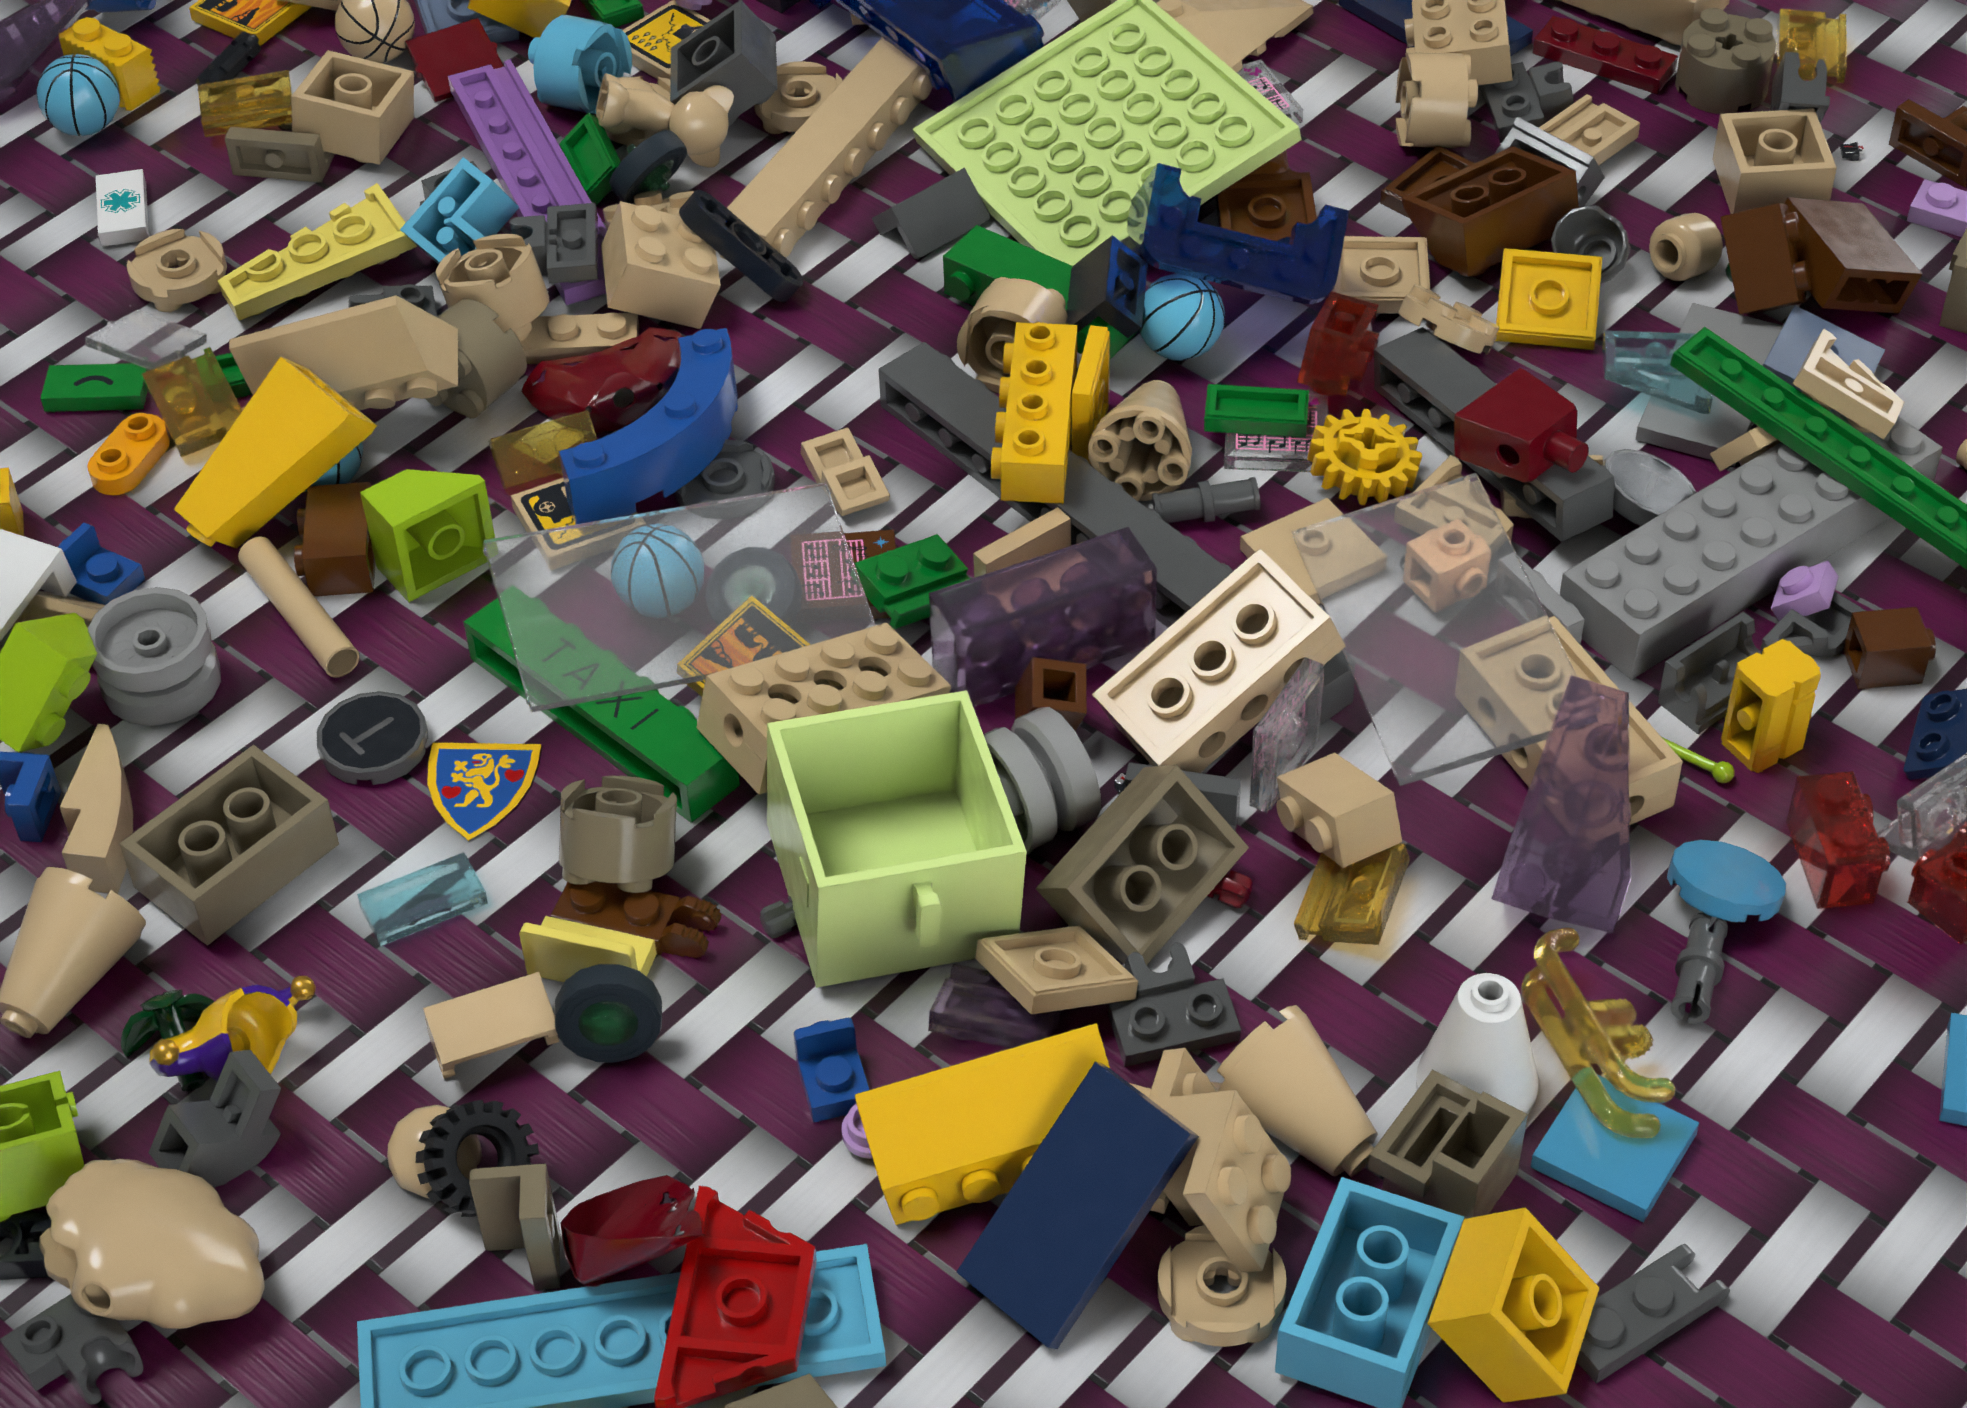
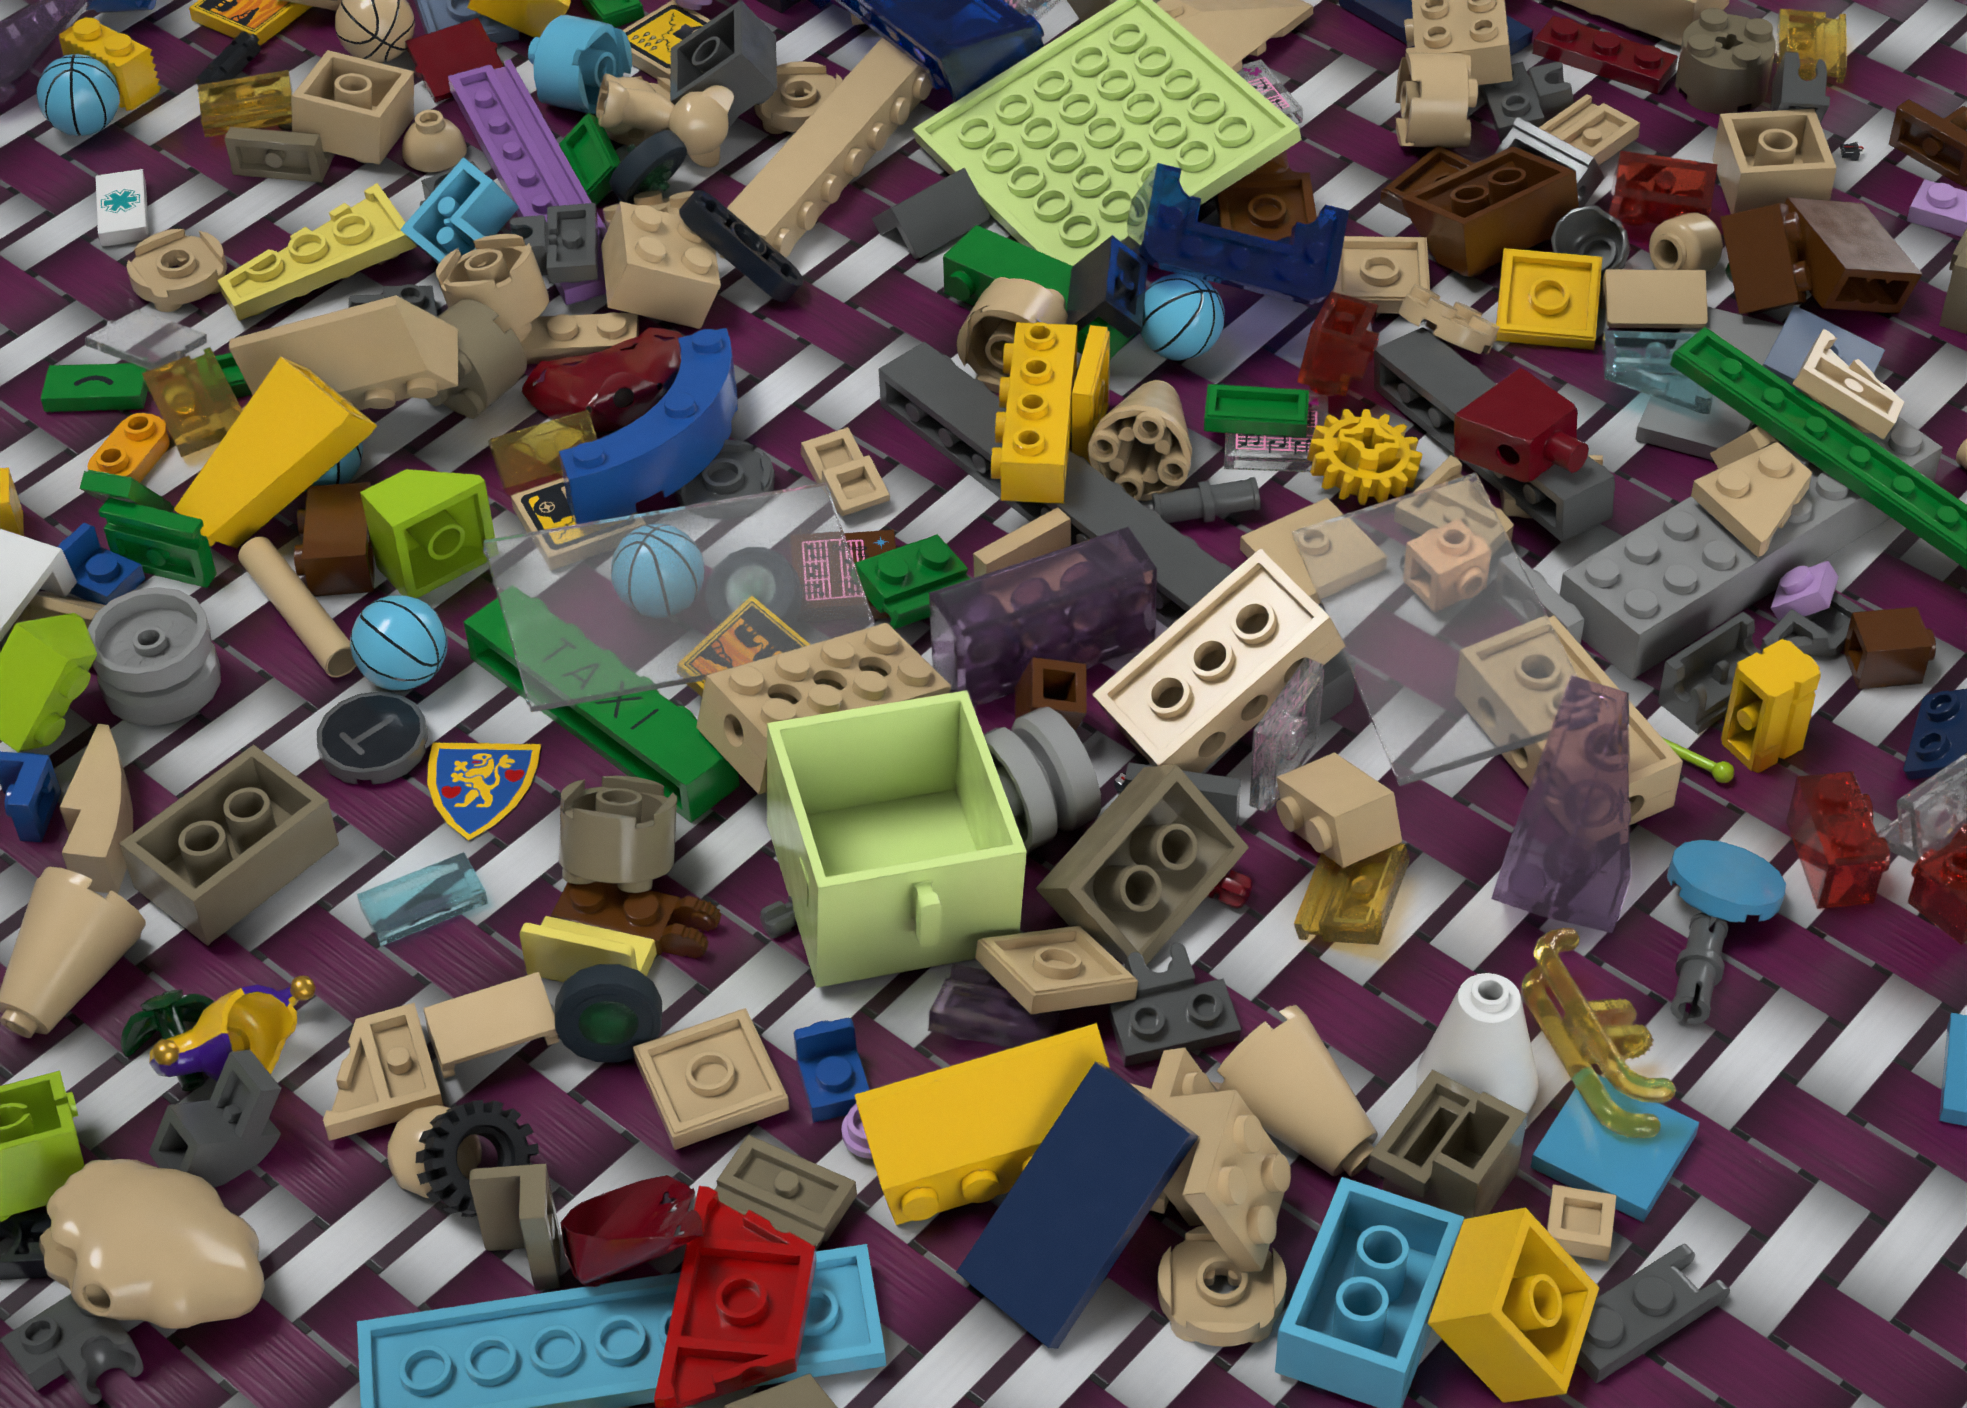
(105, 485): none -> green tile
(159, 541): none -> green plate
(383, 1073): none -> tan wing
(398, 642): none -> medium azure piece
(433, 143): none -> tan brick
(710, 1078): none -> tan plate
(785, 1190): none -> dark tan plate
(1582, 1221): none -> tan plate
(1645, 485): tile -> none
(1654, 298): none -> tan panel
(1660, 188): none -> clear red brick
(1754, 494): none -> tan wing

